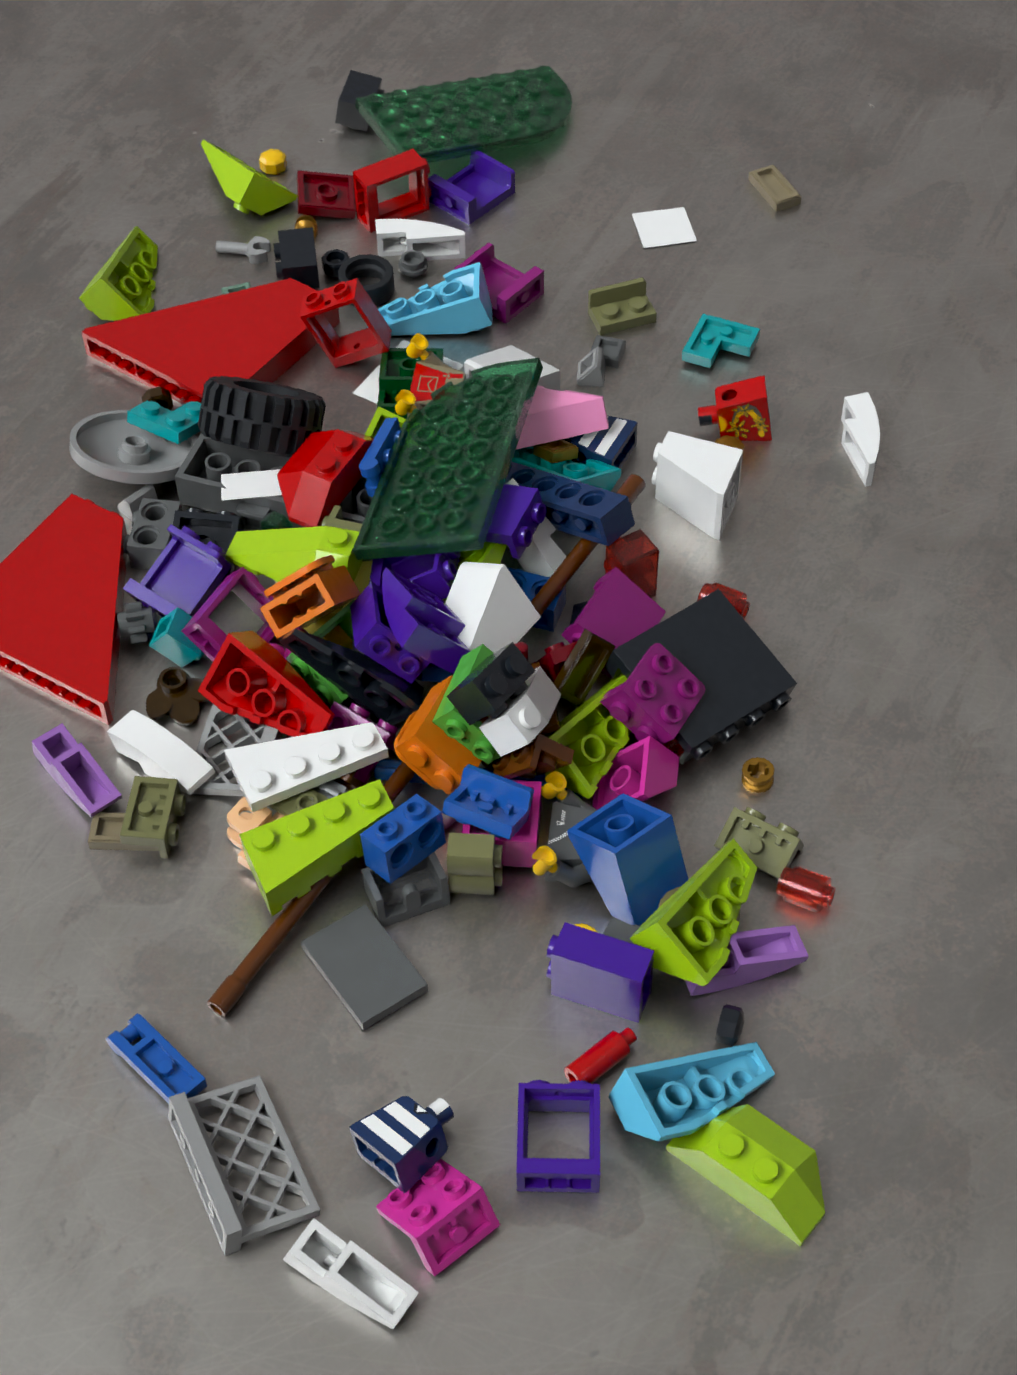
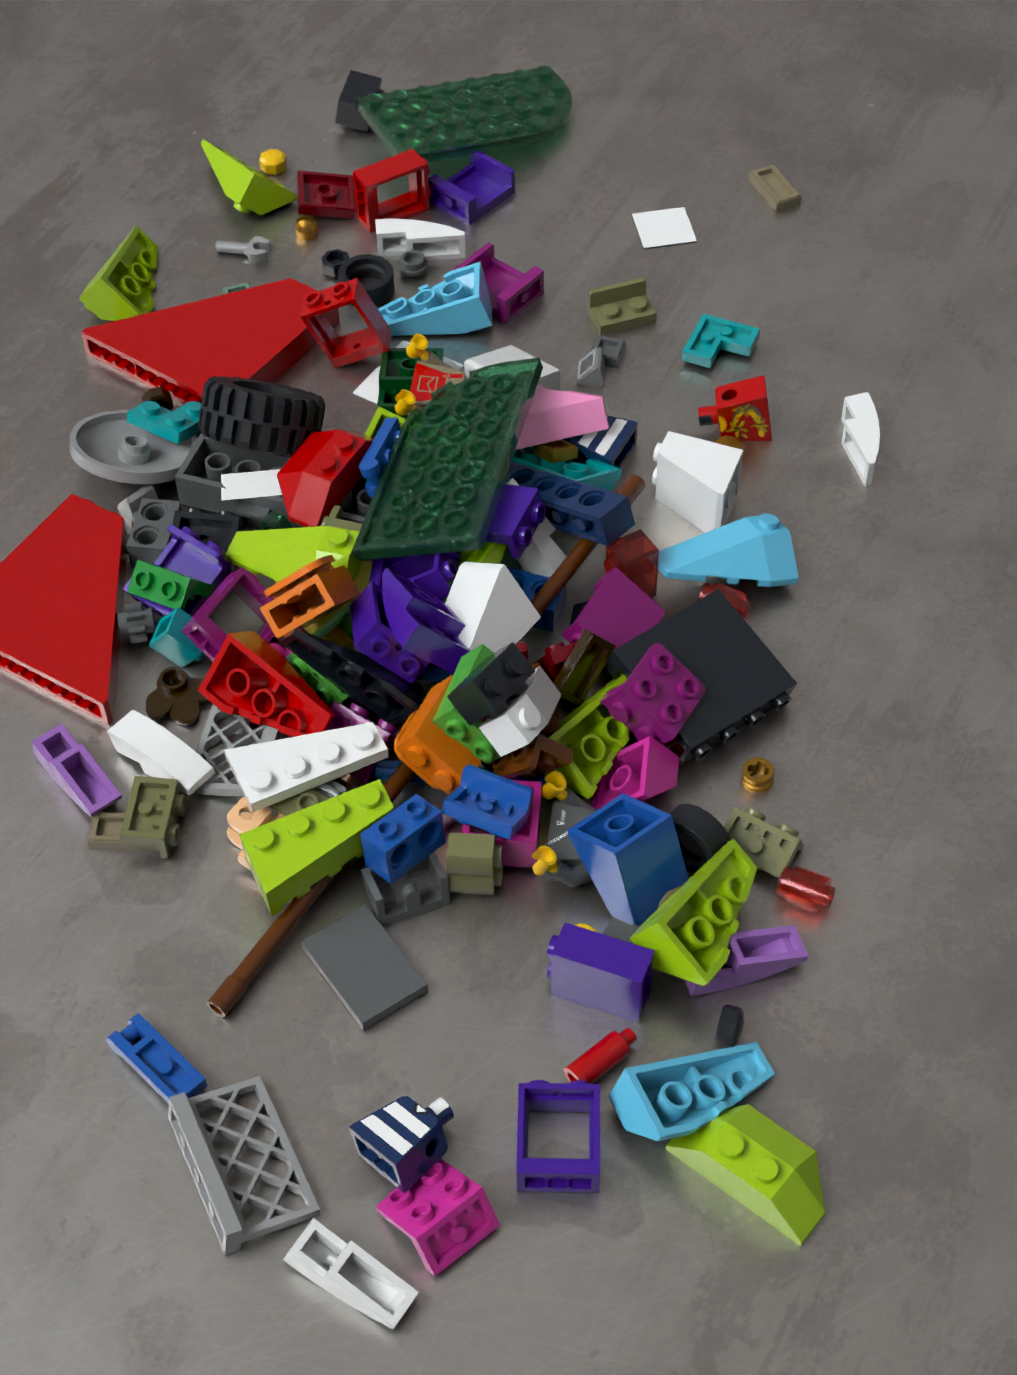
(166, 585): none -> green bracket
(297, 256): black brick -> none
(698, 835): none -> black tyre
(743, 549): none -> medium azure wedge

